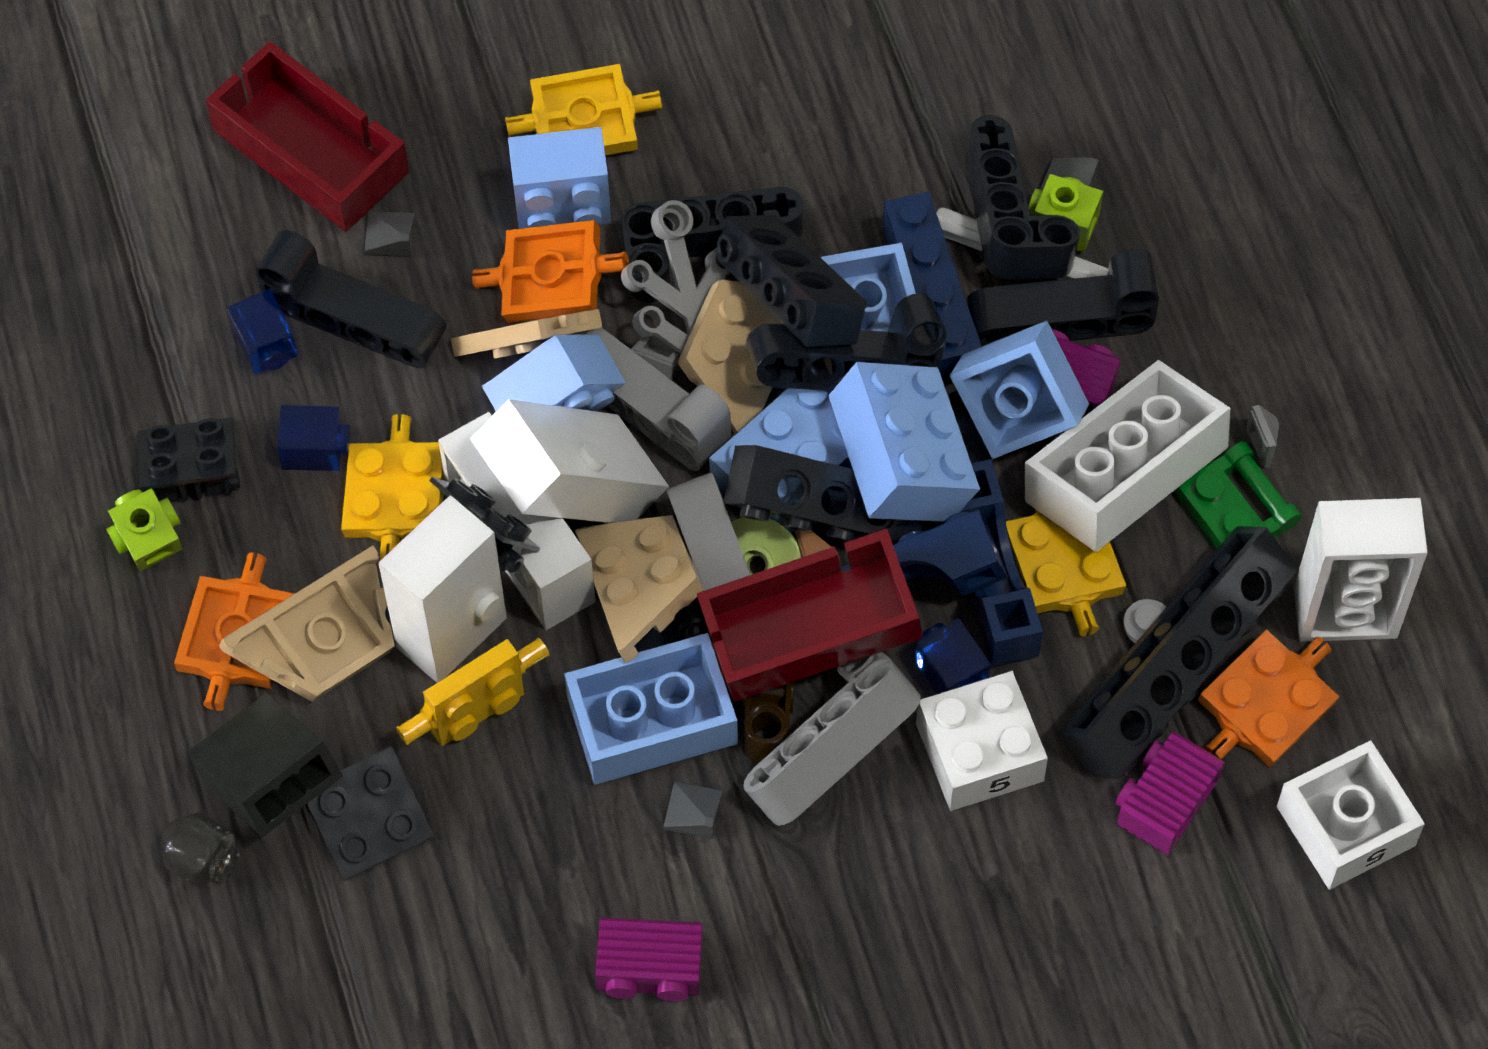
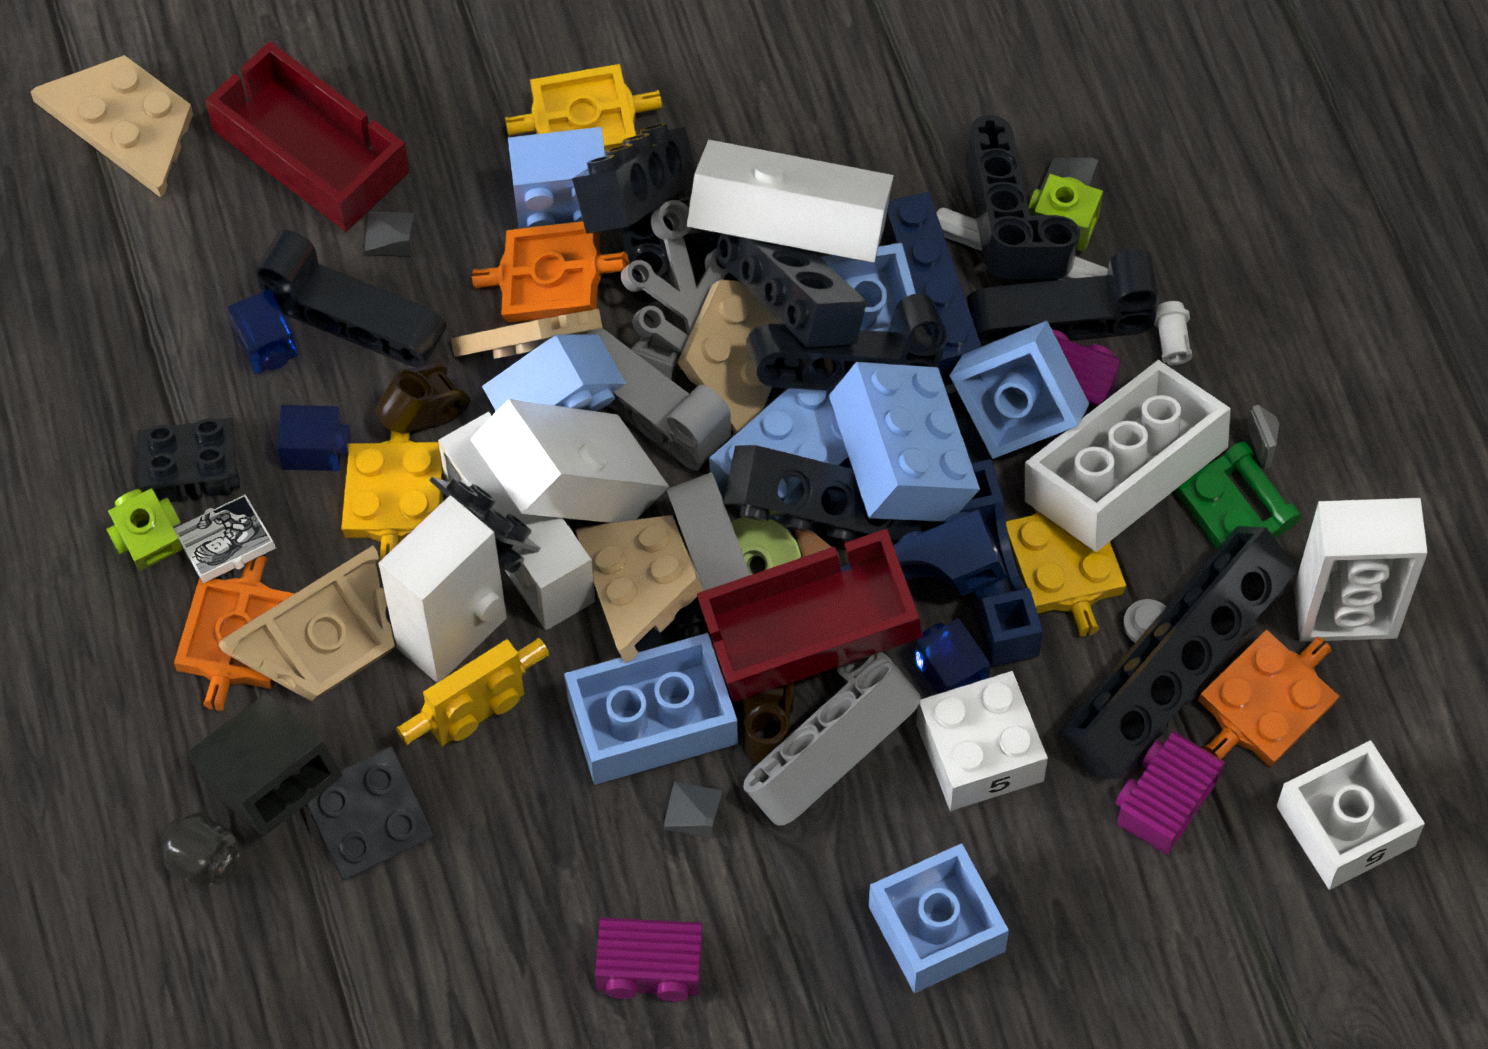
(122, 116): none -> tan wing
(224, 538): none -> piece
(420, 399): none -> dark brown piece
(634, 178): none -> black brick
(790, 200): none -> white brick
(938, 918): none -> light blue brick
(1173, 332): none -> white pin

